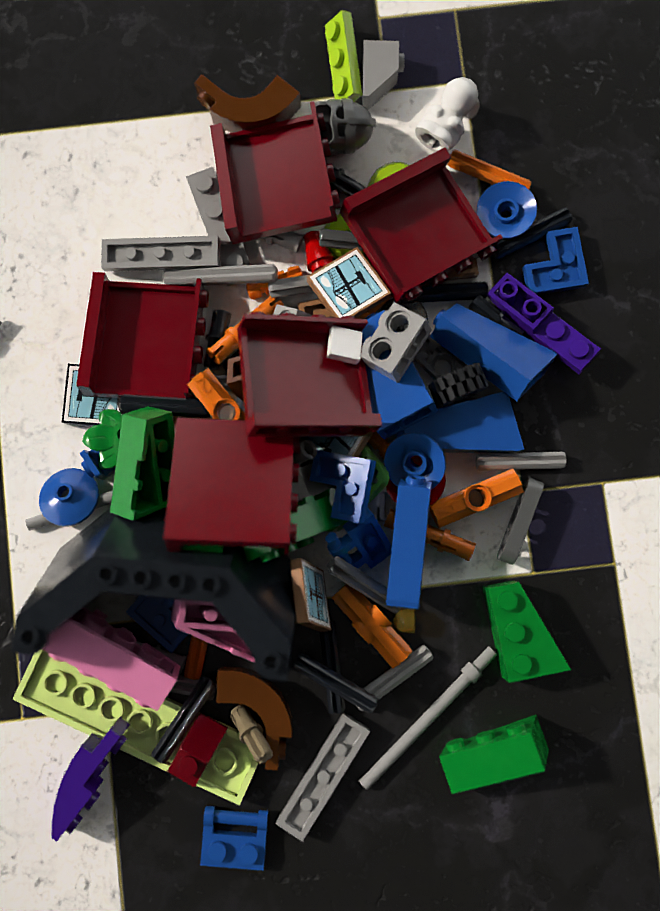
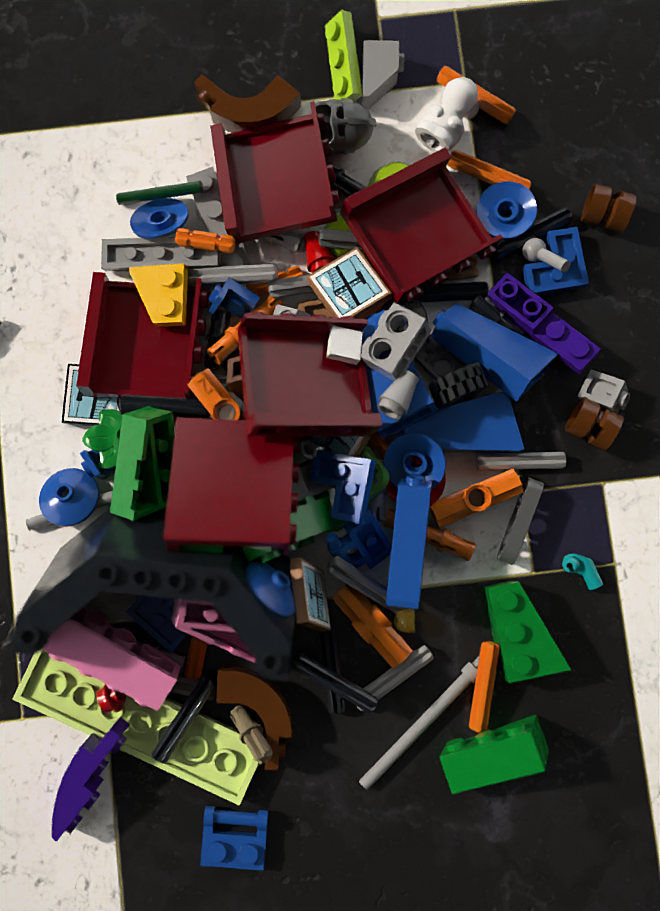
(110, 700): none -> red plate
(159, 192): none -> dark green bar
(159, 218): none -> blue dish
(163, 292): none -> yellow wing
(197, 749): dark red slope -> none
(205, 240): none -> orange axle
(233, 298): none -> blue bracket
(271, 588): none -> blue dish
(322, 776): light grey plate -> none
(398, 396): none -> light grey cone
(484, 686): none -> orange axle
(487, 101): none -> orange axle
(536, 250): none -> light grey bar
(583, 421): none -> reddish brown wheel
(583, 566): none -> teal arm
(605, 390): none -> light grey bracket
(608, 208): none -> reddish brown wheel

